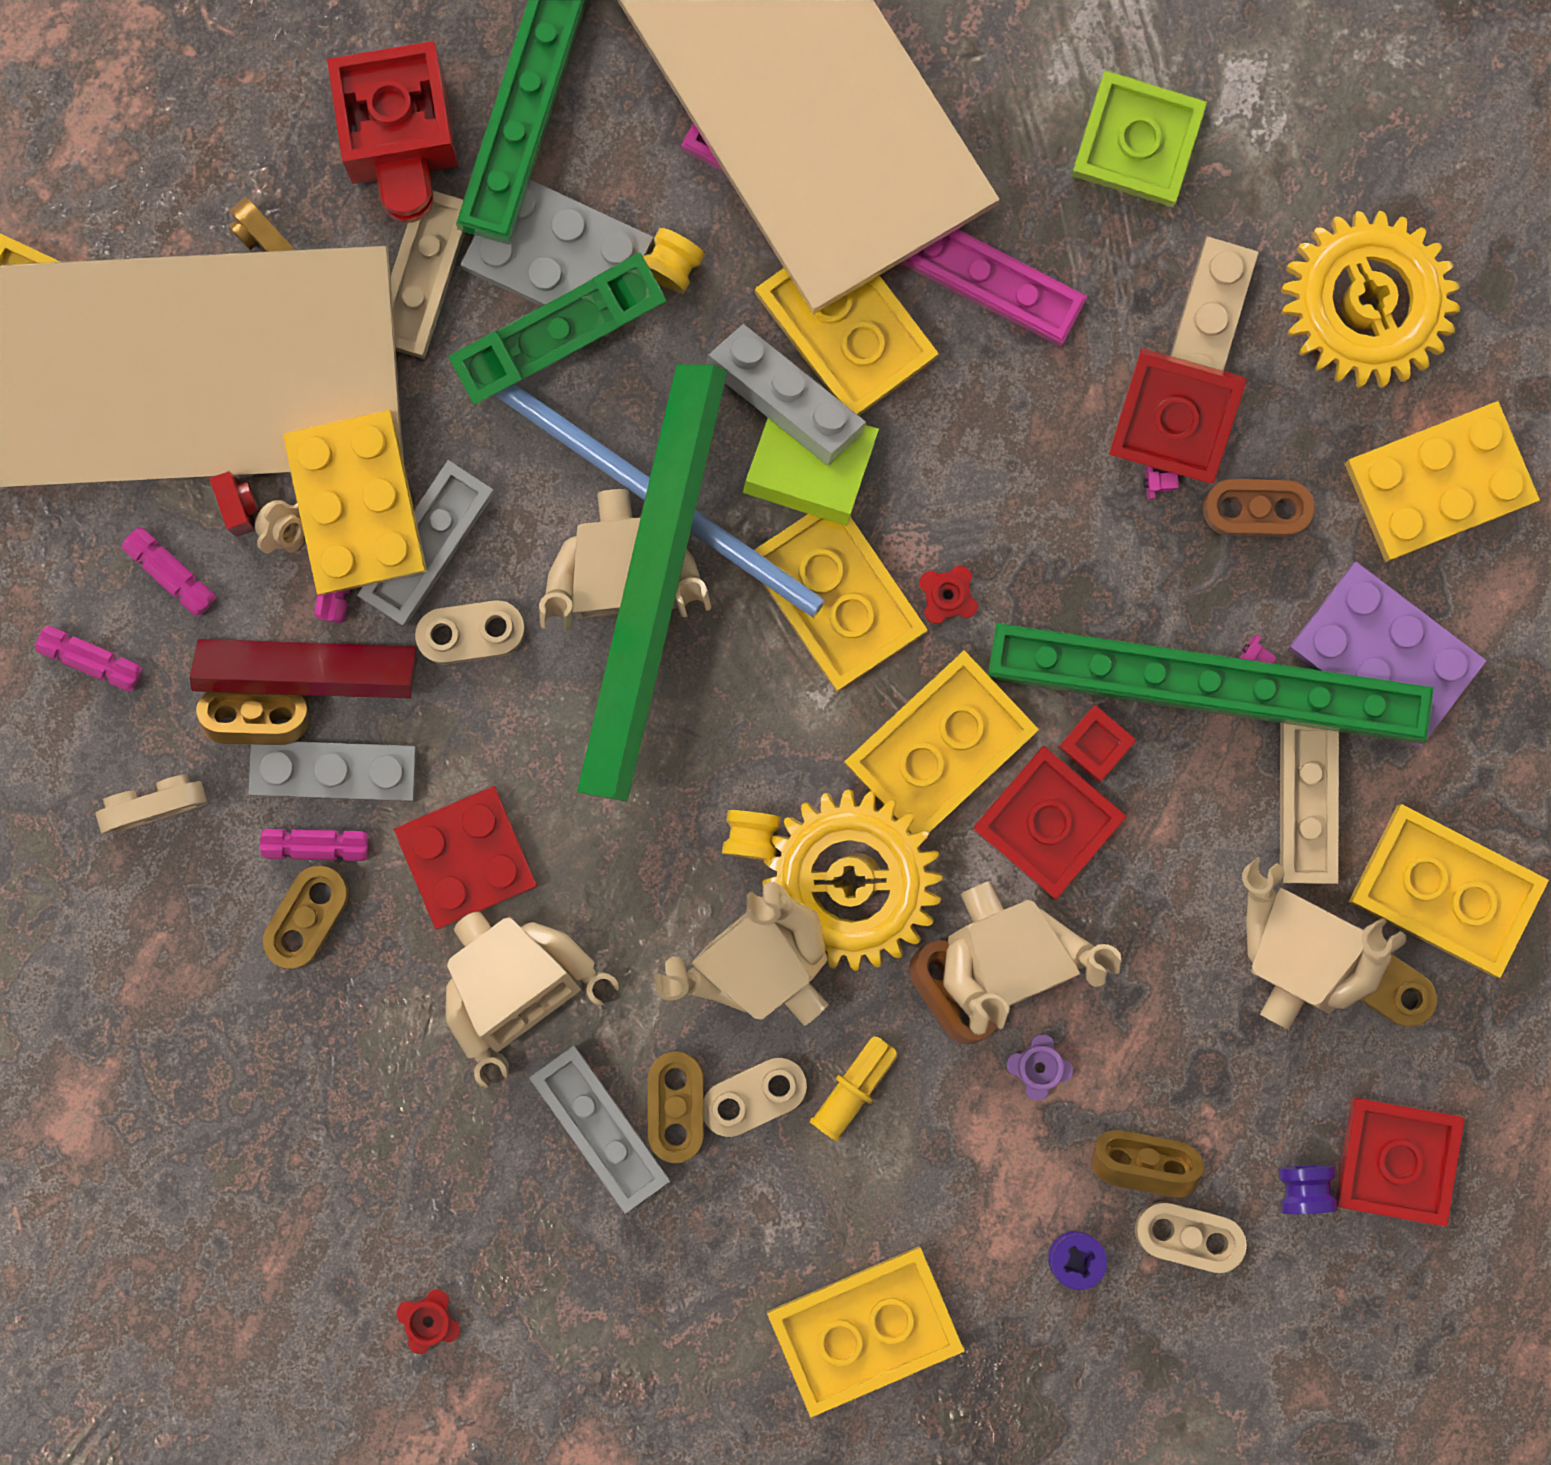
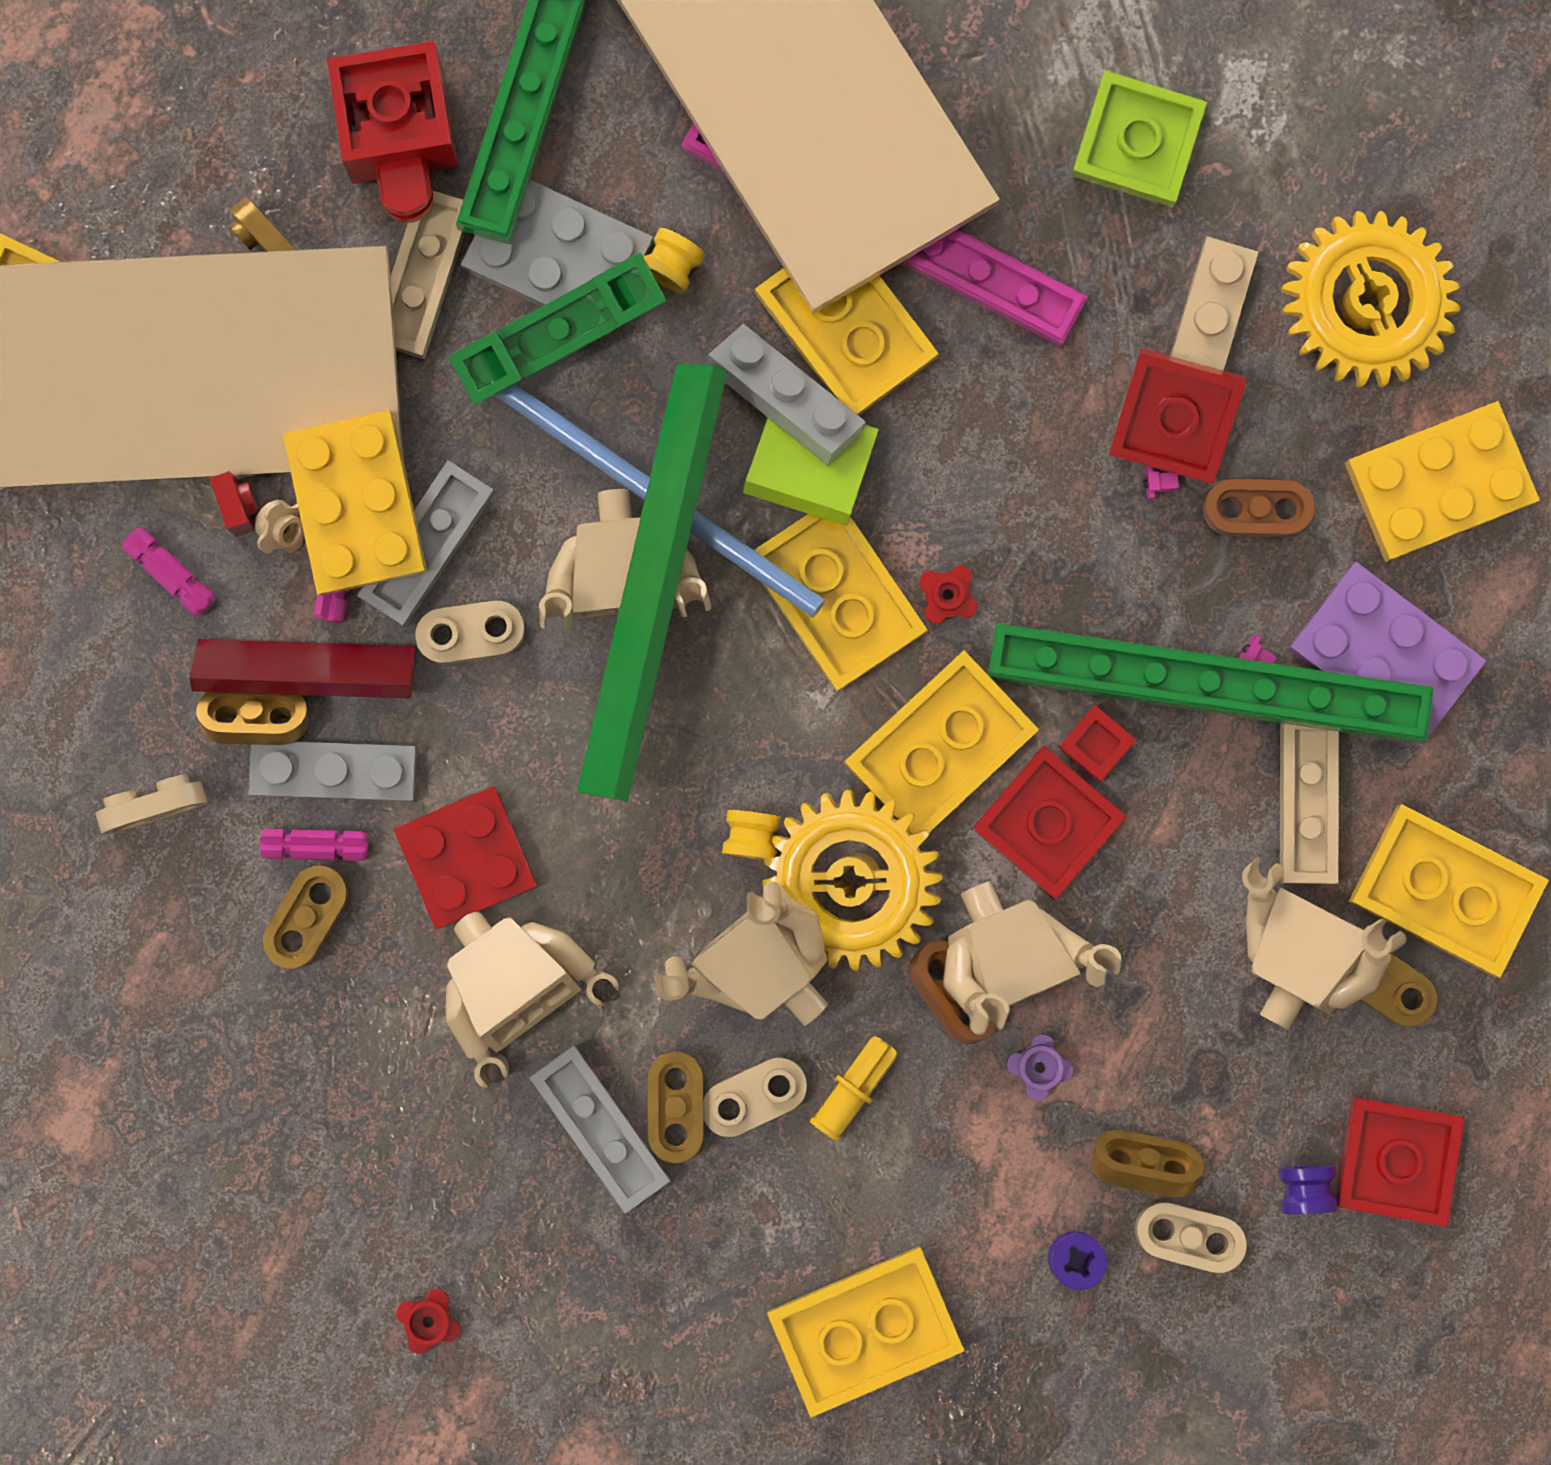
(88, 658): dark pink axle -> none

